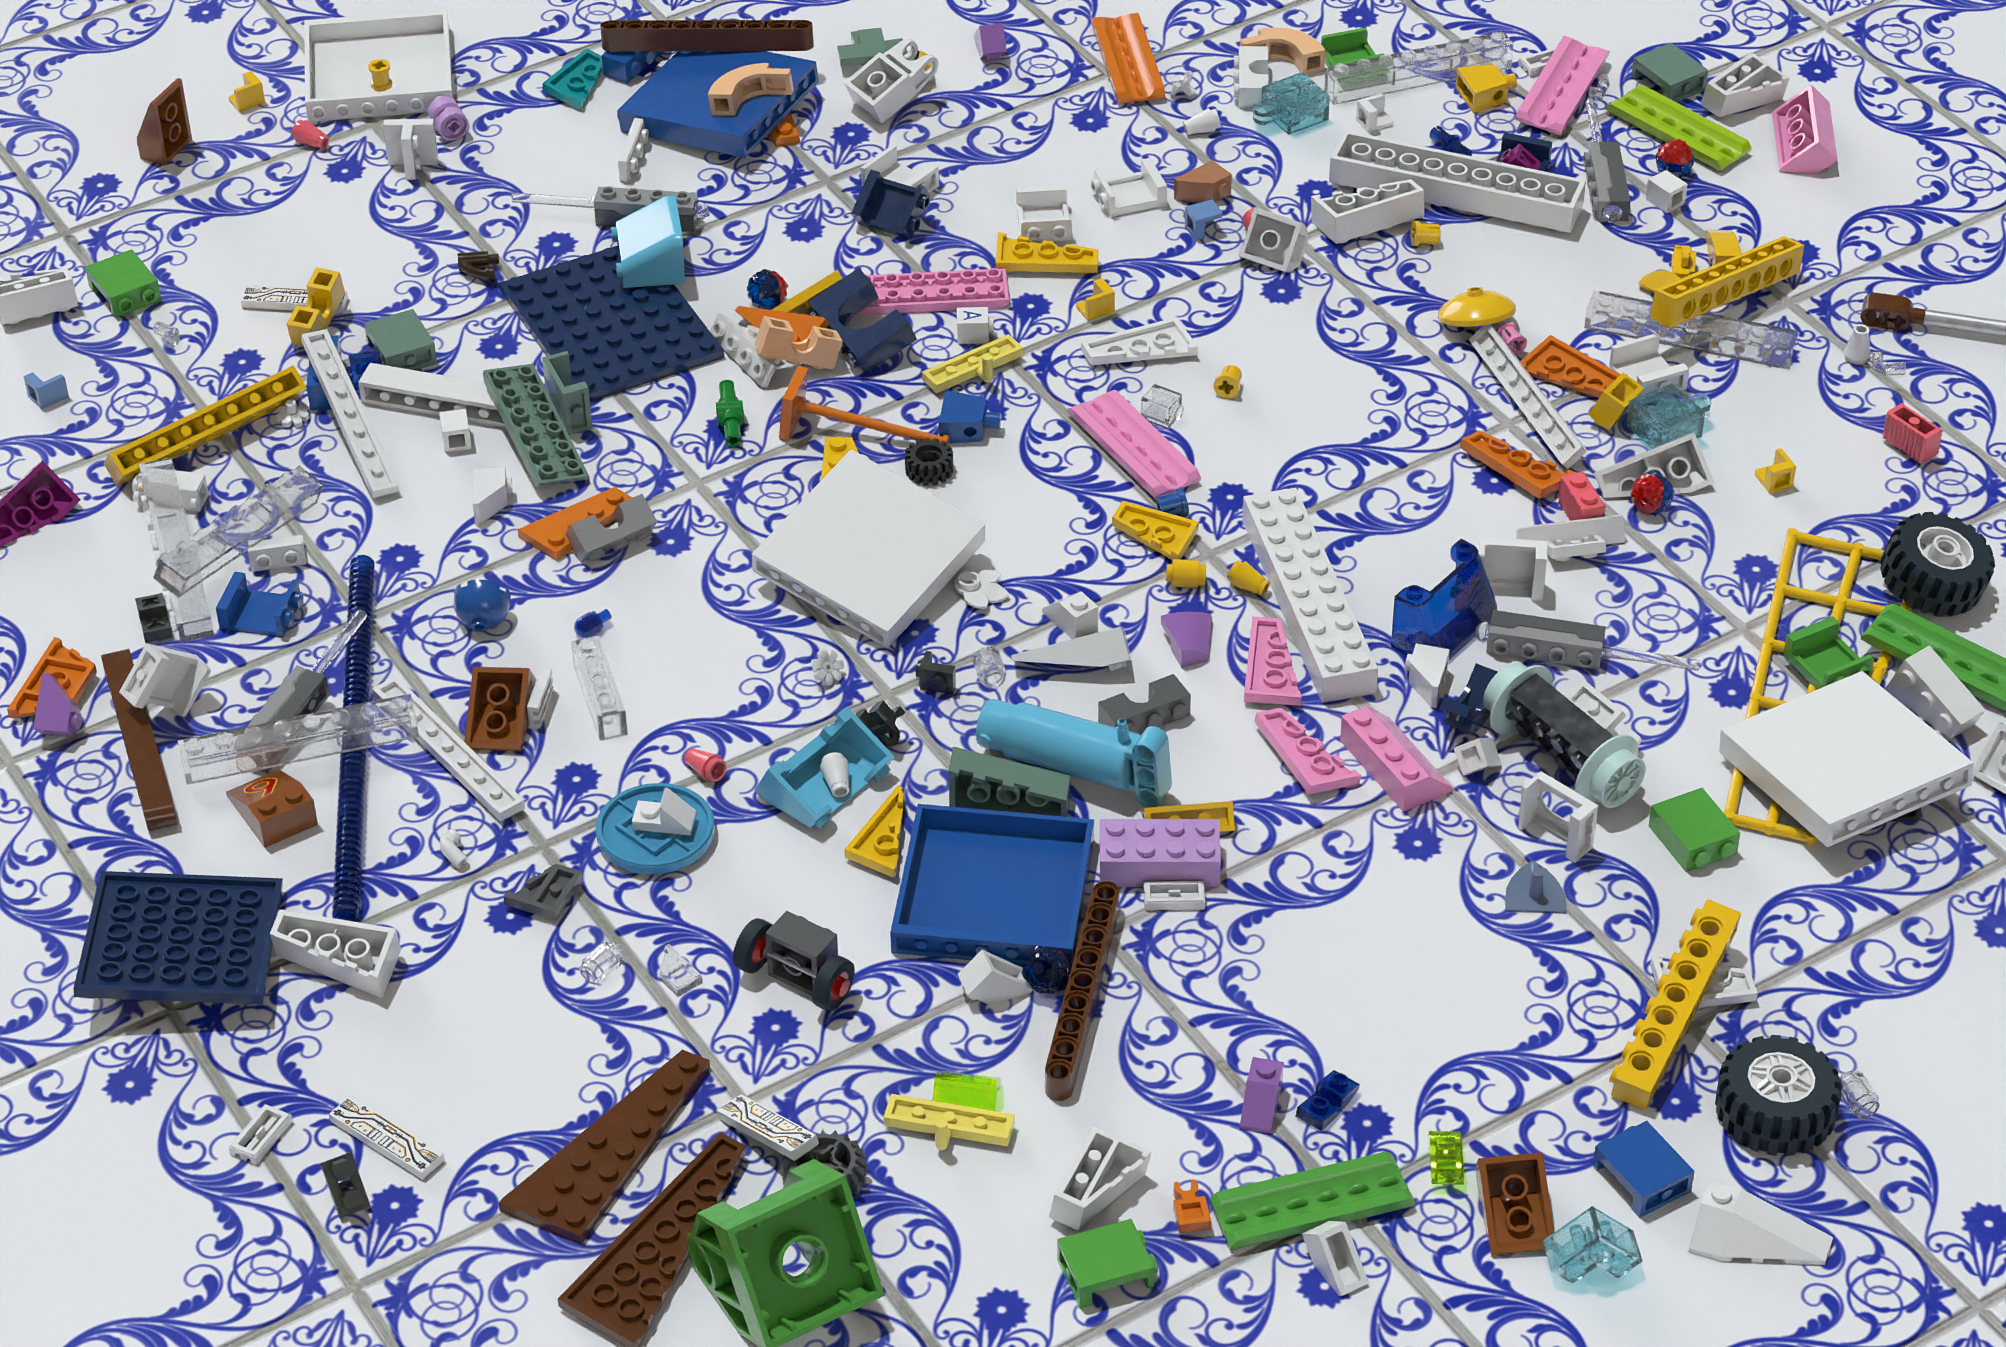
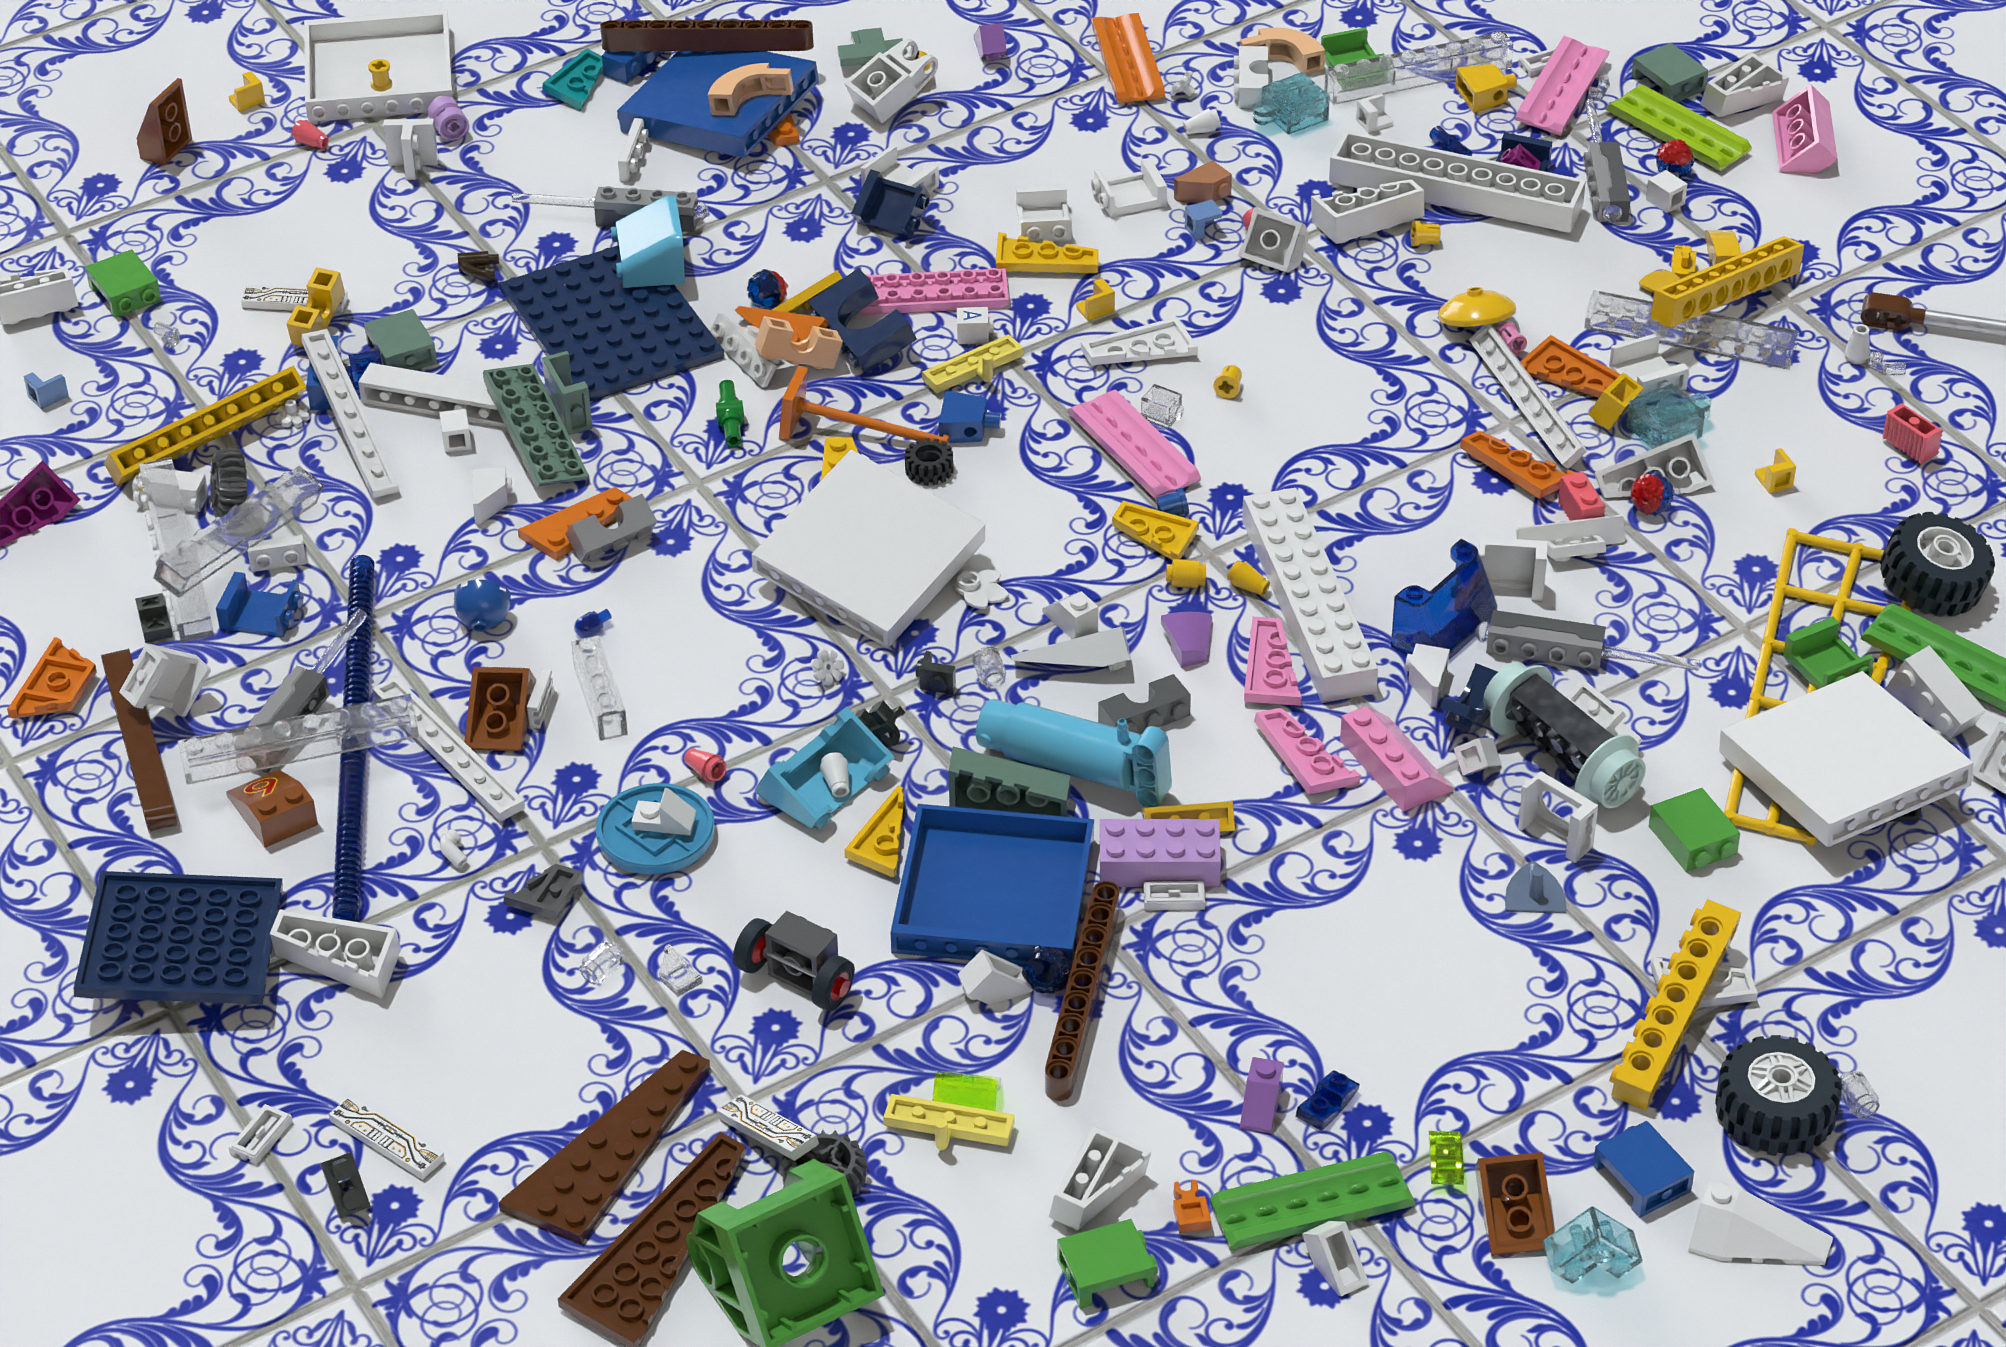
(56, 710): medium lavender slope -> none
(227, 480): none -> dark grey gear

